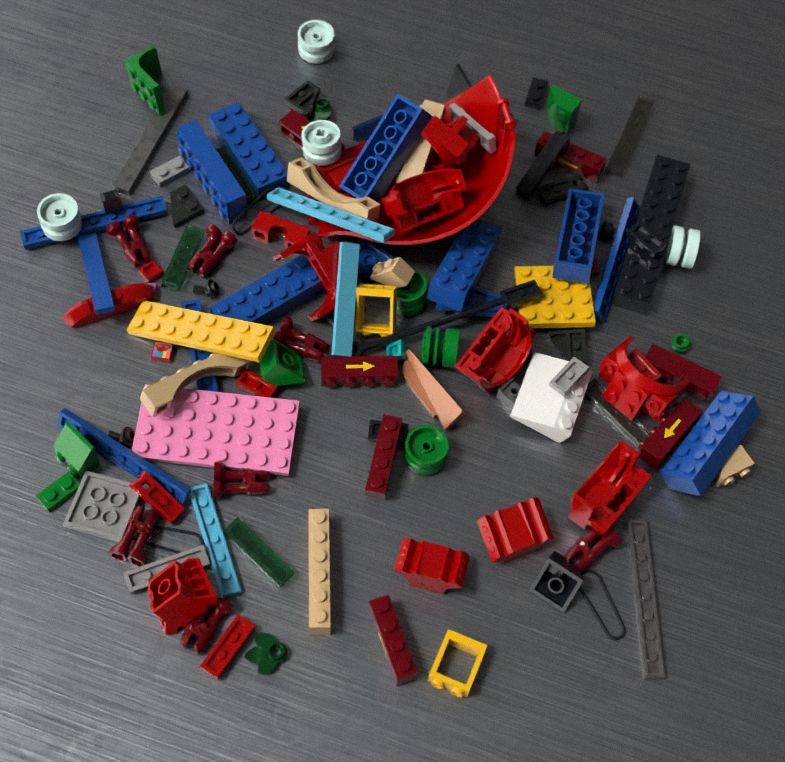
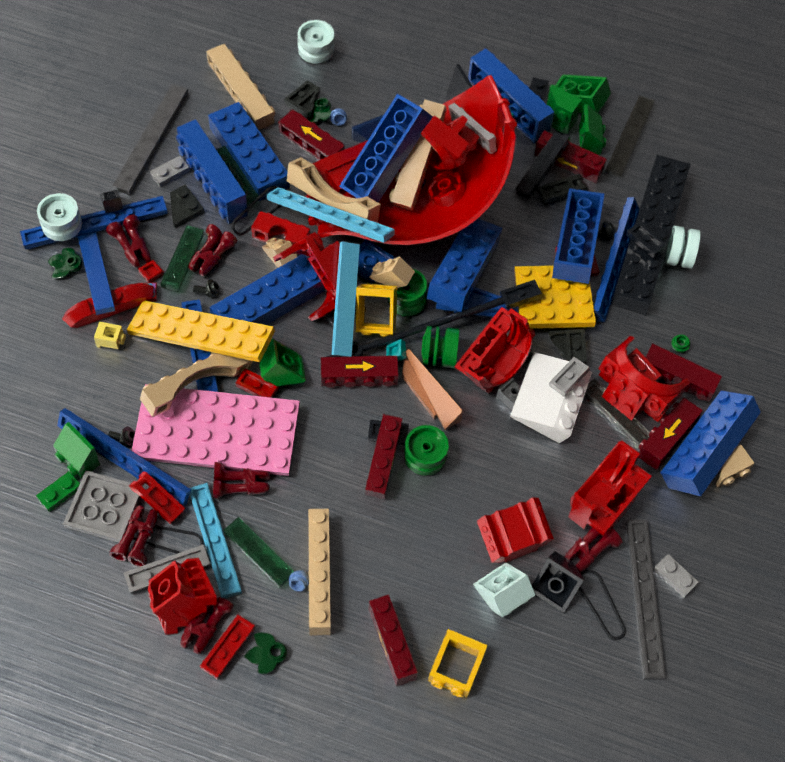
(65, 263): none -> dark green plate
(109, 335): none -> light yellow brick
(141, 71): green bracket -> none
(162, 351): tile -> none
(240, 86): none -> tan brick
(276, 246): none -> tan slope
(298, 580): none -> medium blue plate
(312, 346): dark red piece -> none
(321, 142): light aqua wheel -> none
(338, 116): none -> medium blue plate
(417, 199): red piece -> none
(431, 566): red slope -> none
(505, 589): none -> light aqua slope
(528, 109): none -> blue brick
(591, 89): none -> green slope
(591, 131): none -> green slope
(675, 575): none -> light grey plate

